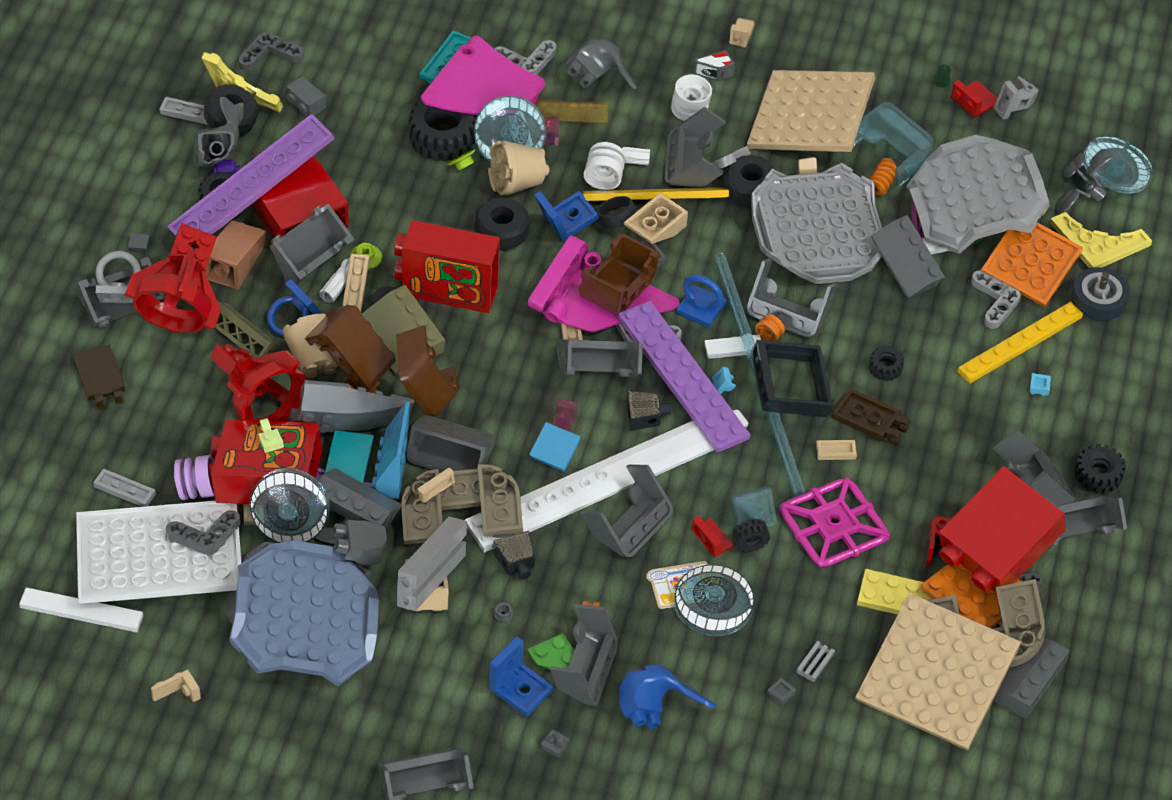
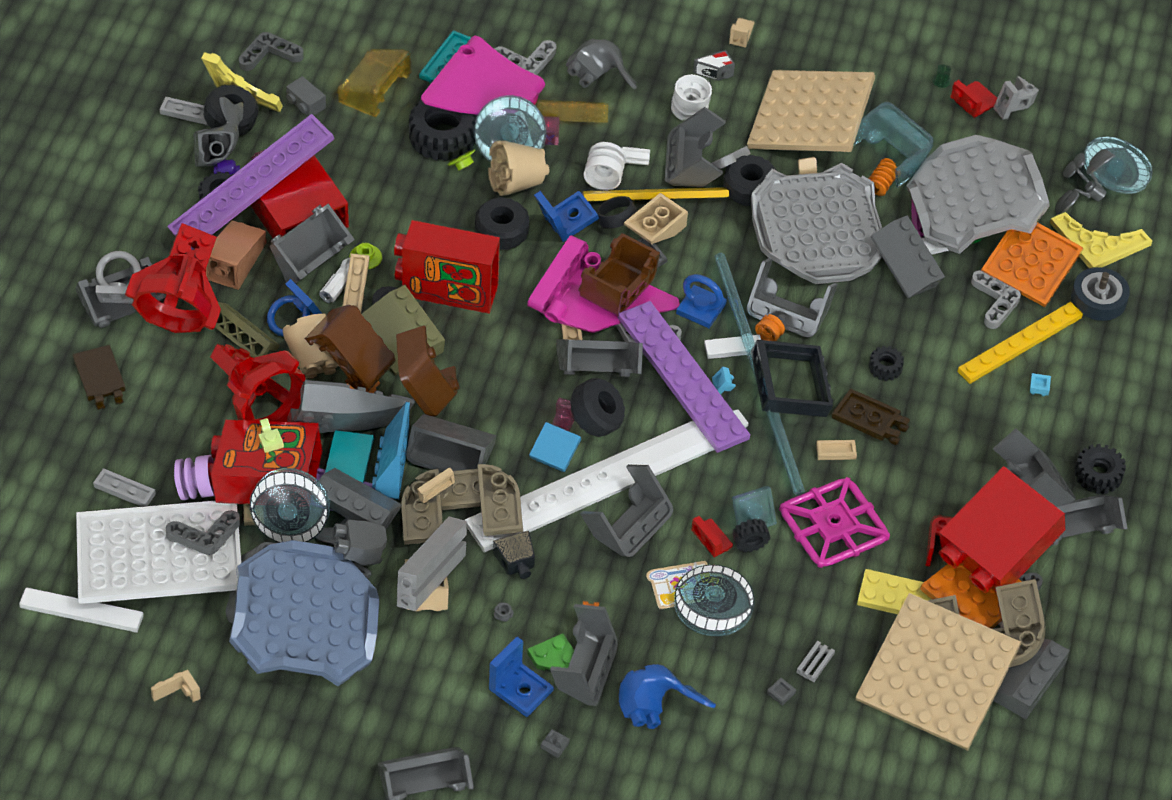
(139, 242): dark grey tile -> none
(373, 78): none -> clear yellow windscreen
(597, 407): none -> black tyre
(645, 409): black torso -> none

